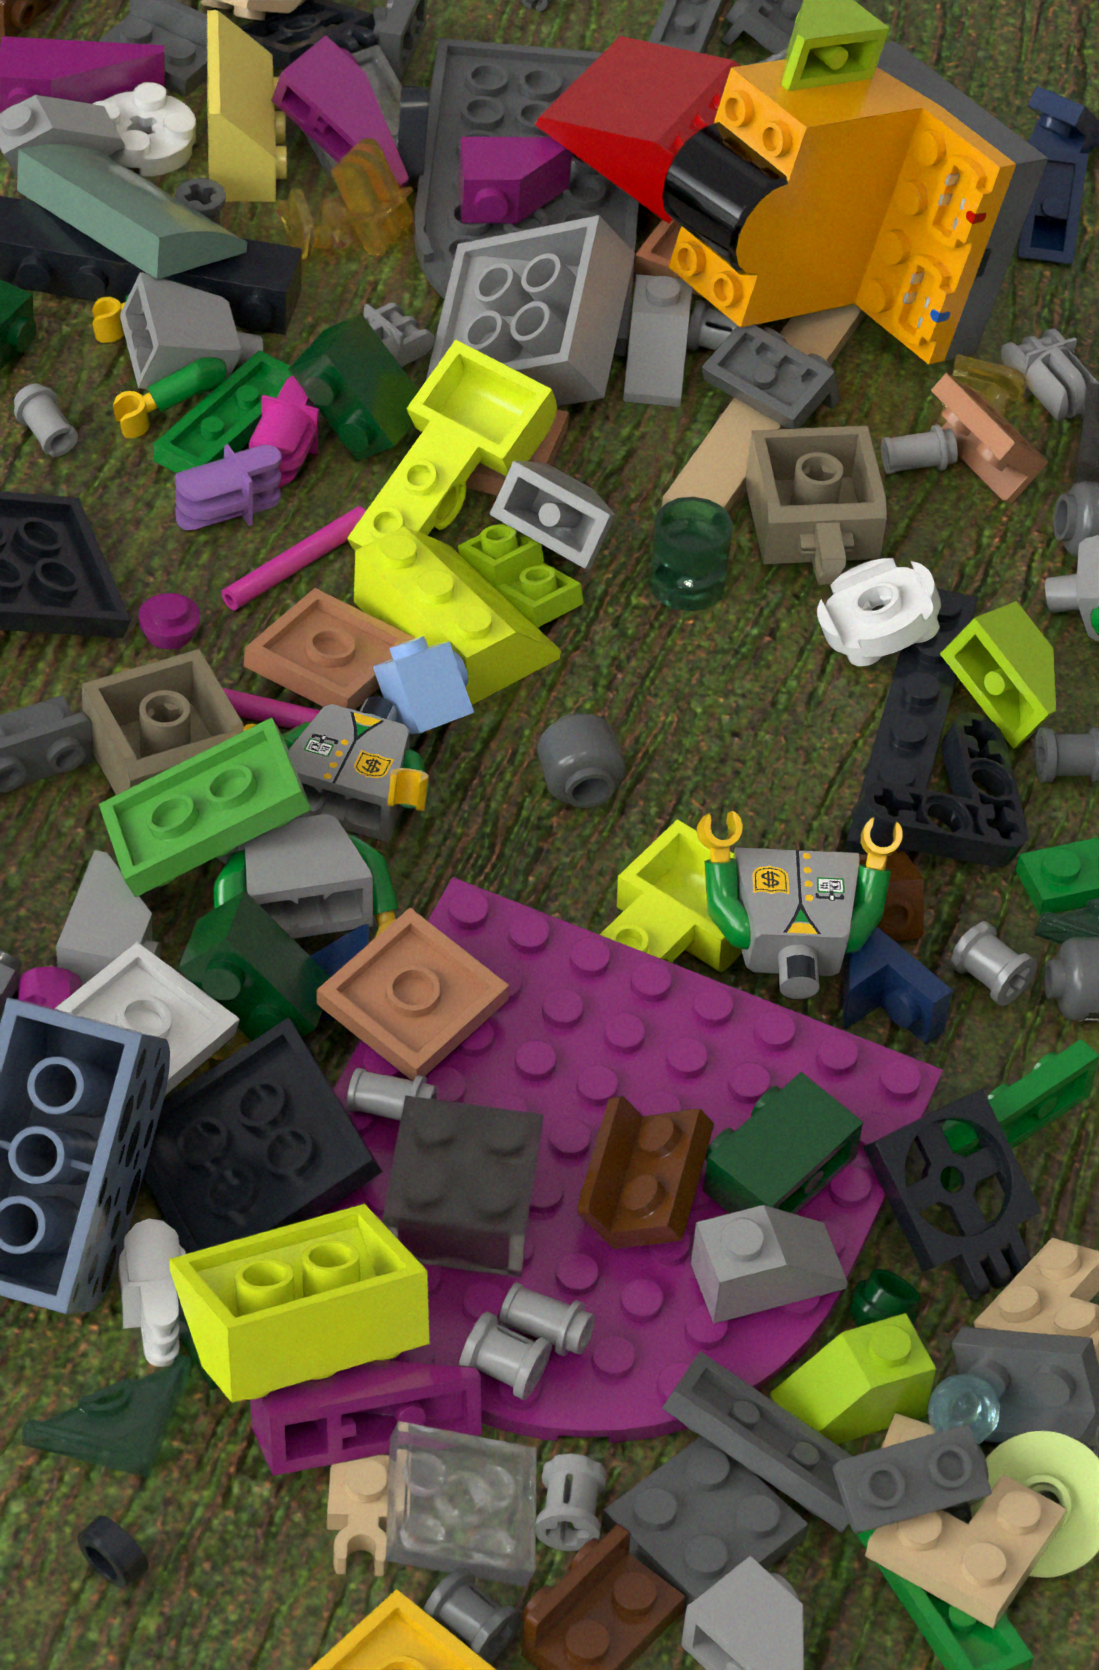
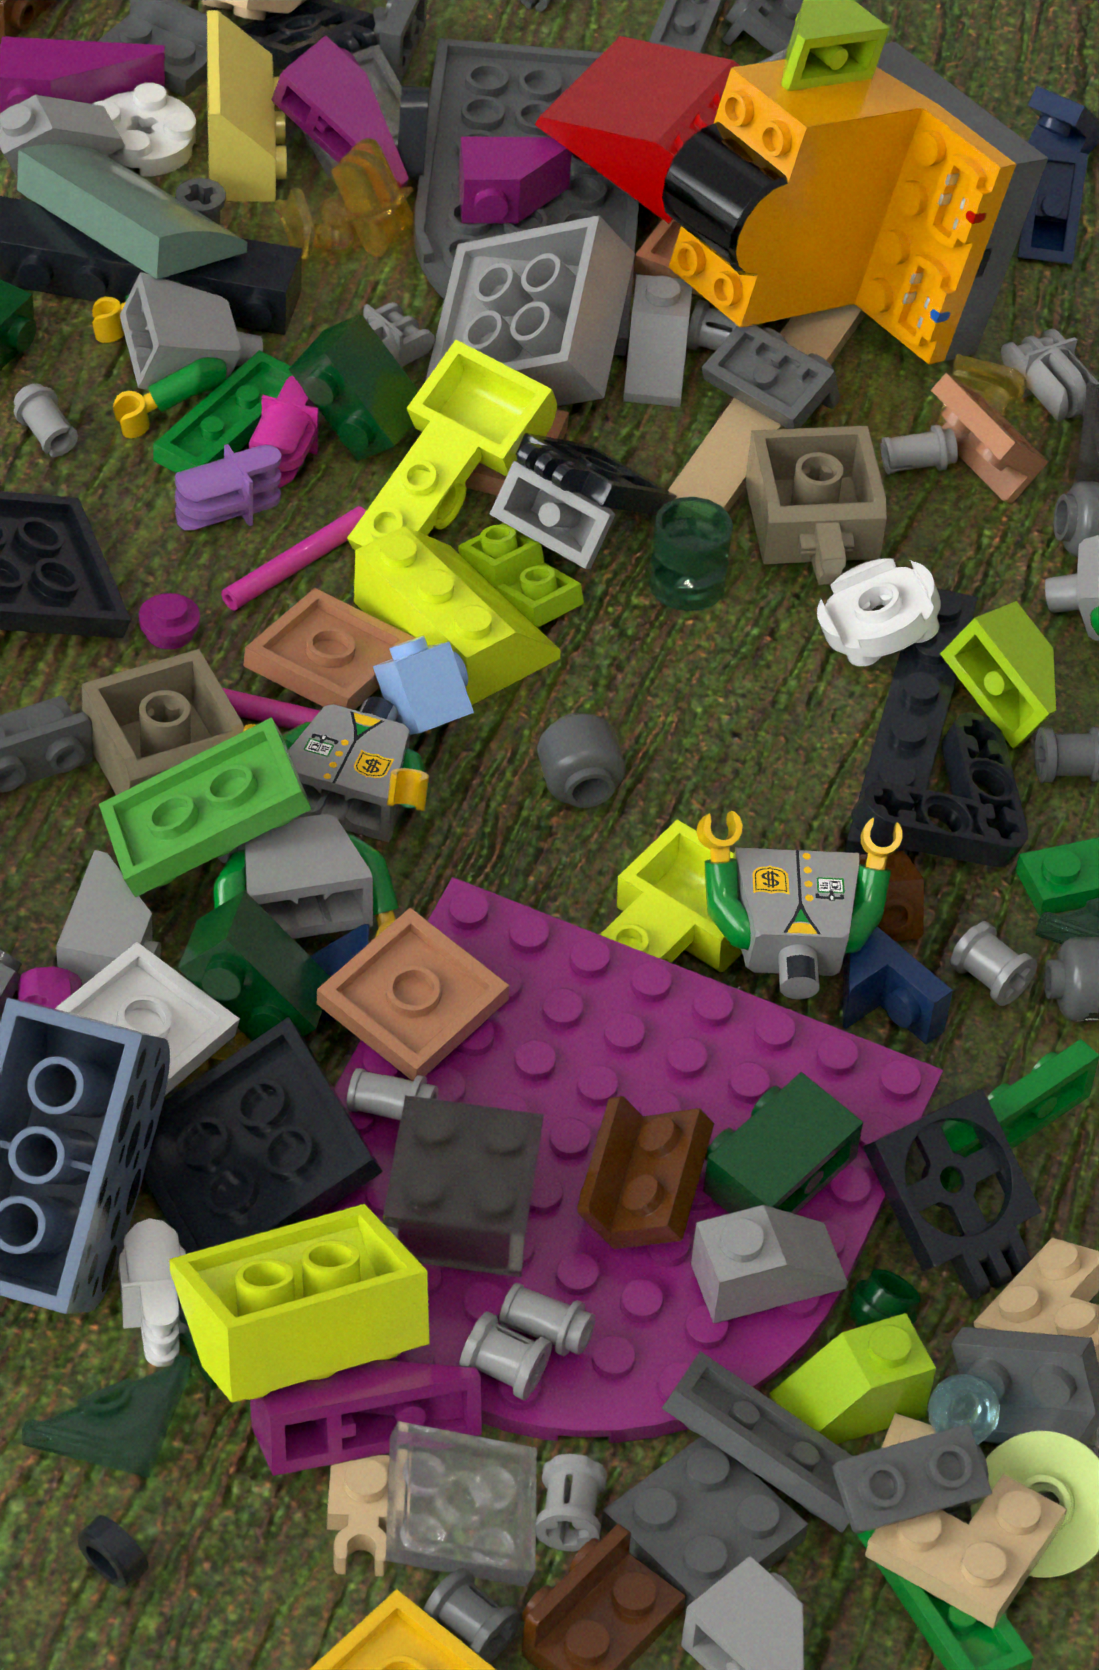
(592, 473): none -> black piece

